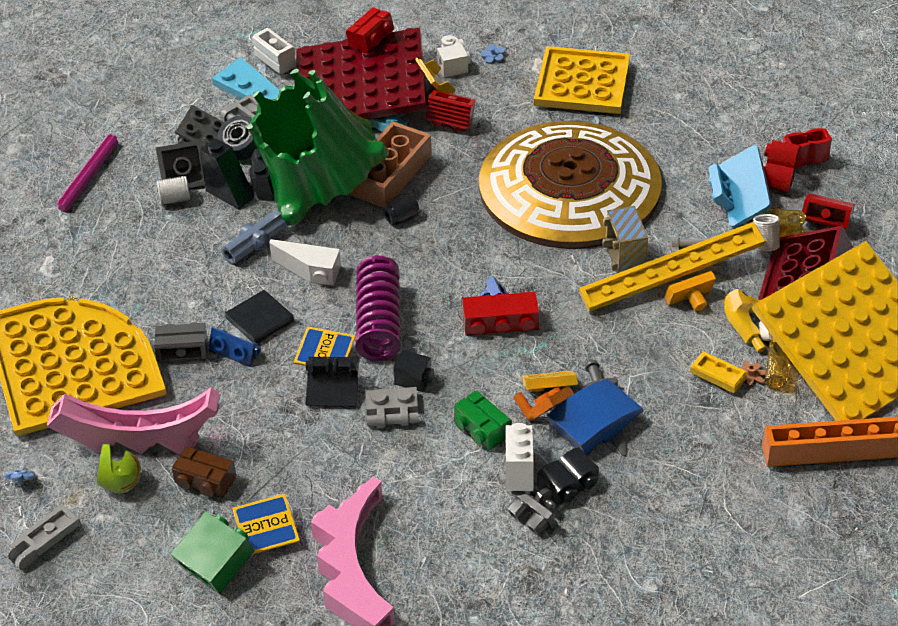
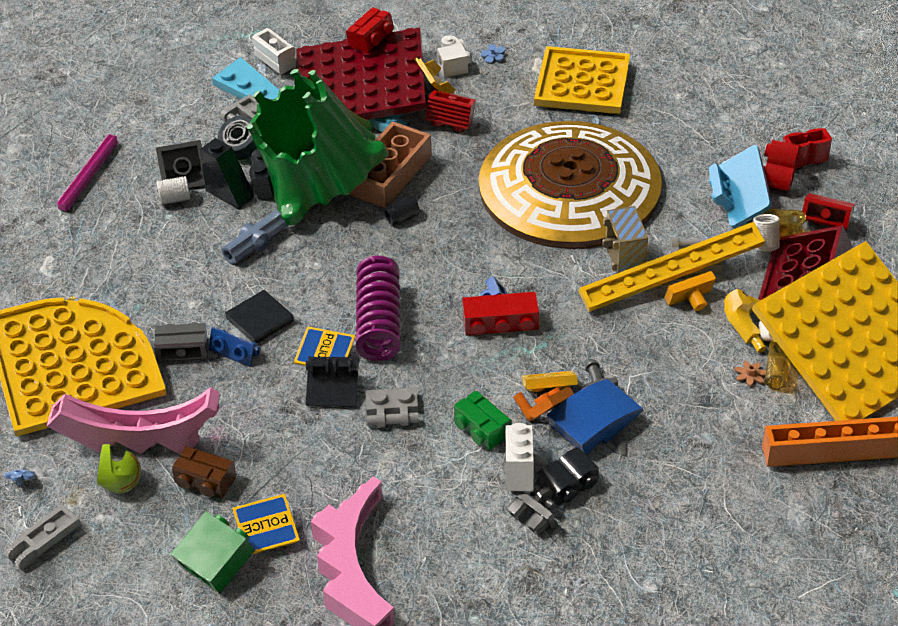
(198, 126): dark grey hinge -> none
(308, 261): white slope -> none
(413, 370): black brick -> none
(718, 372): yellow plate -> none

